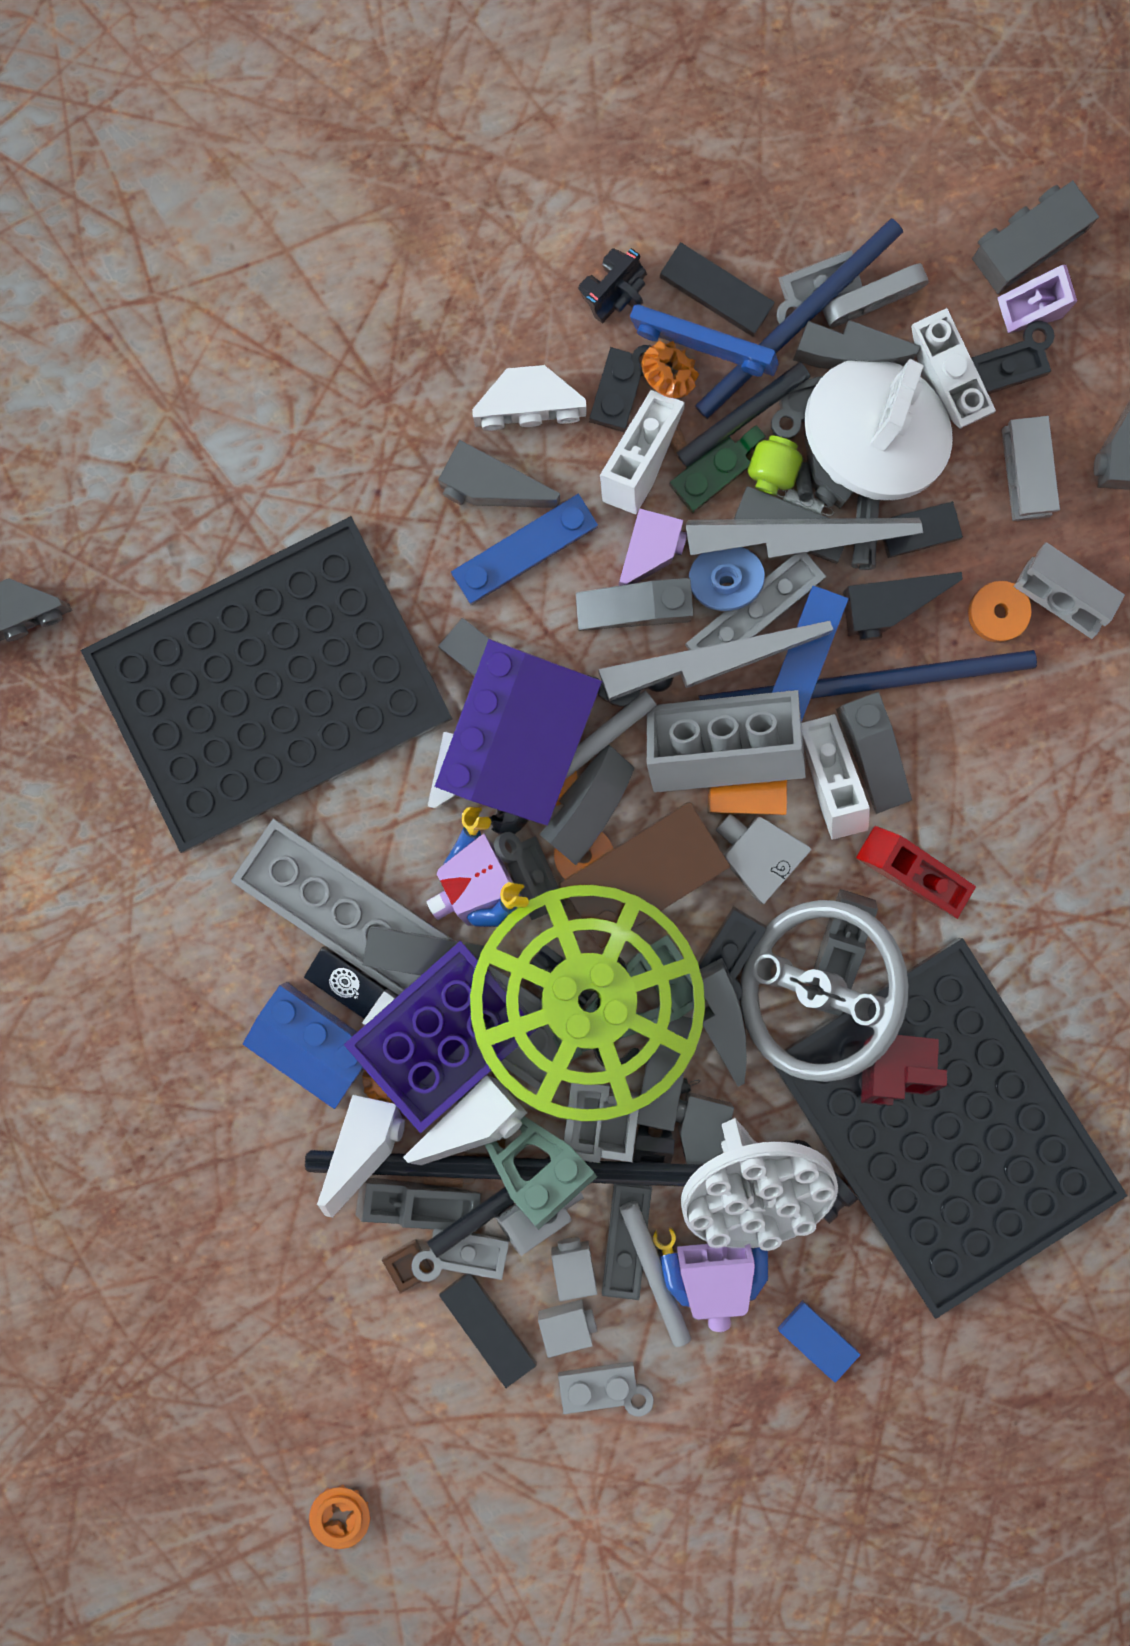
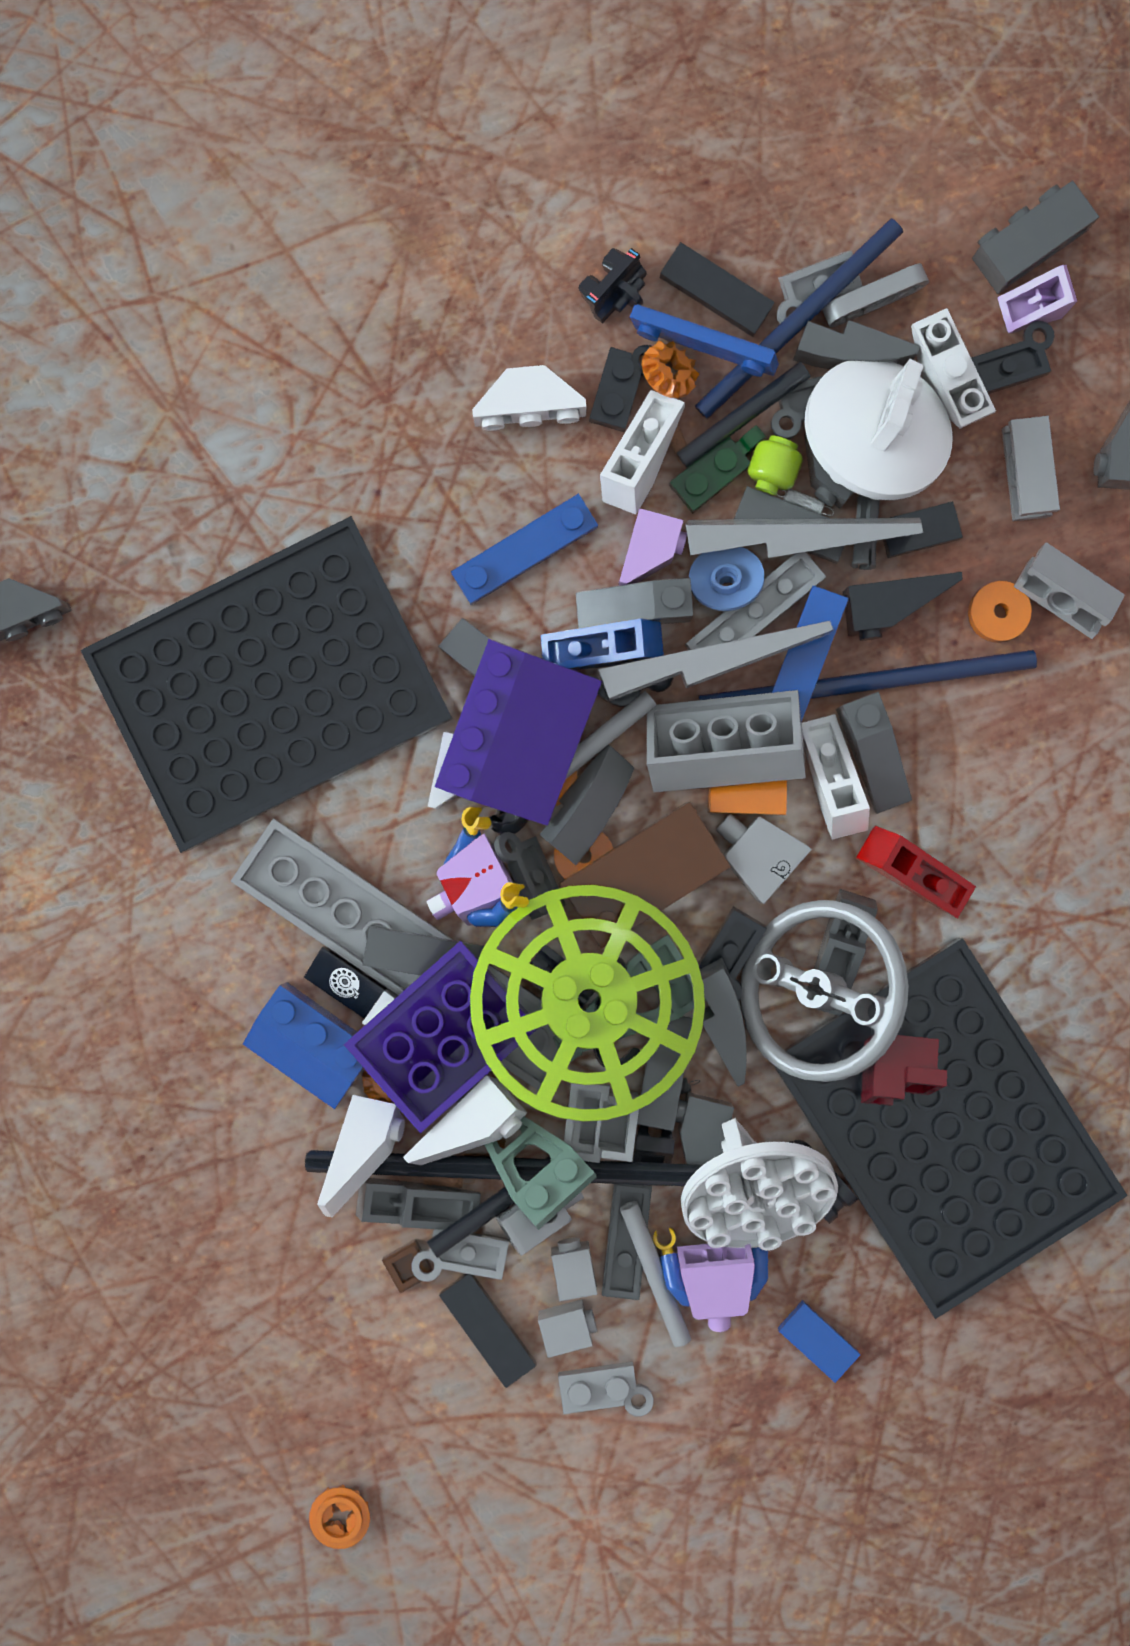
(488, 482): dark grey slope -> none
(604, 644): none -> blue slope
(804, 484): dark grey piece -> none

